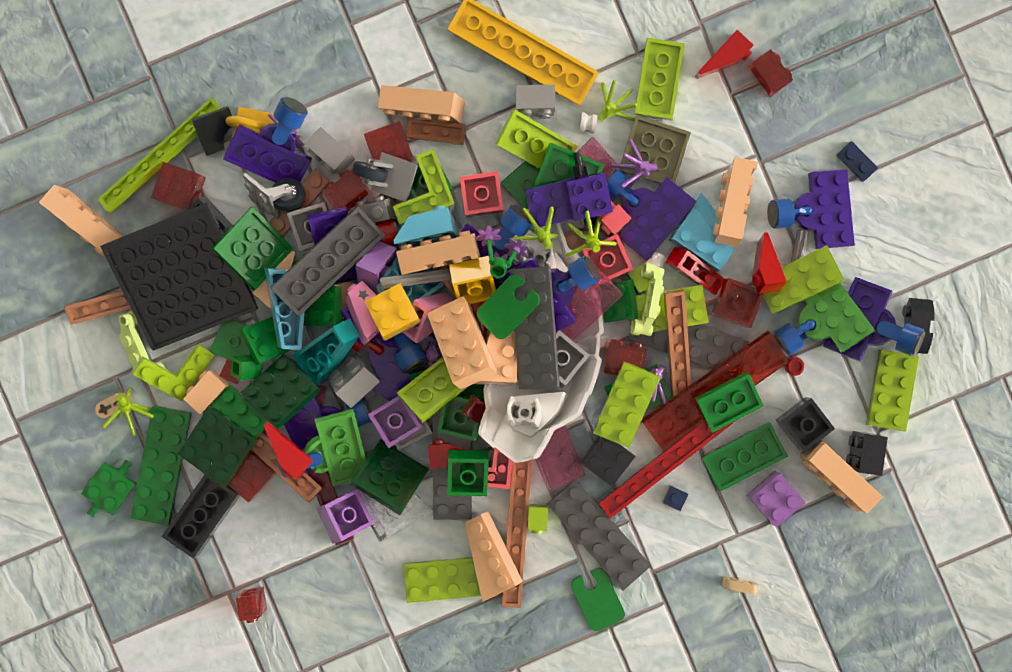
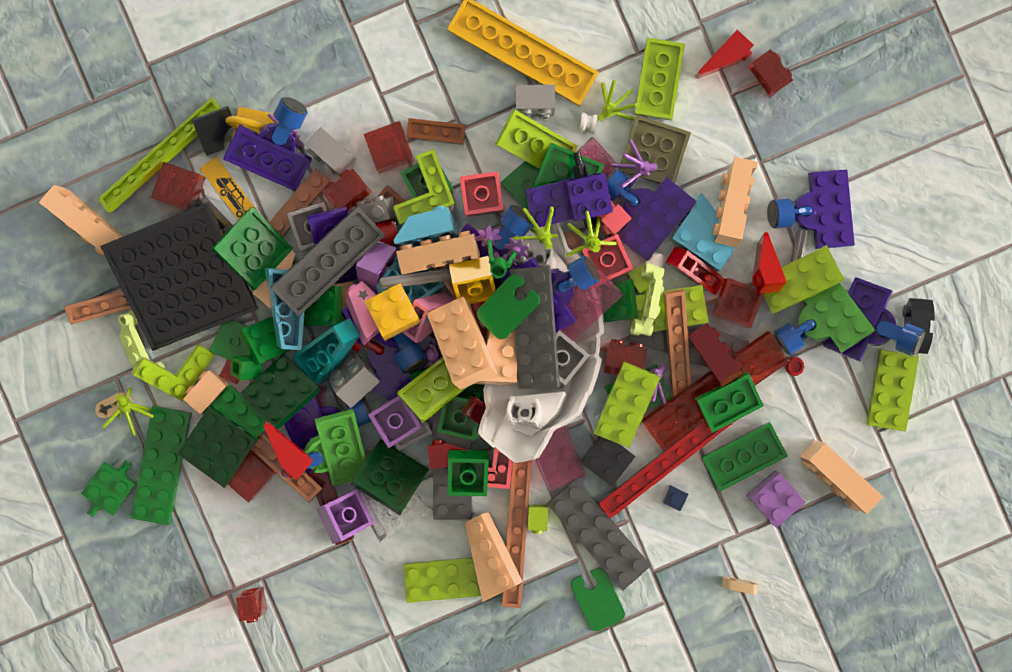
(200, 516): black brick -> none
(226, 187): none -> yellow sticker
(284, 195): plate -> none
(388, 175): light grey plate -> none
(421, 103): light nougat wedge -> none
(715, 354): none -> dark red brick
(805, 424): black brick -> none
(857, 161): dark blue plate -> none
(867, 452): black brick -> none

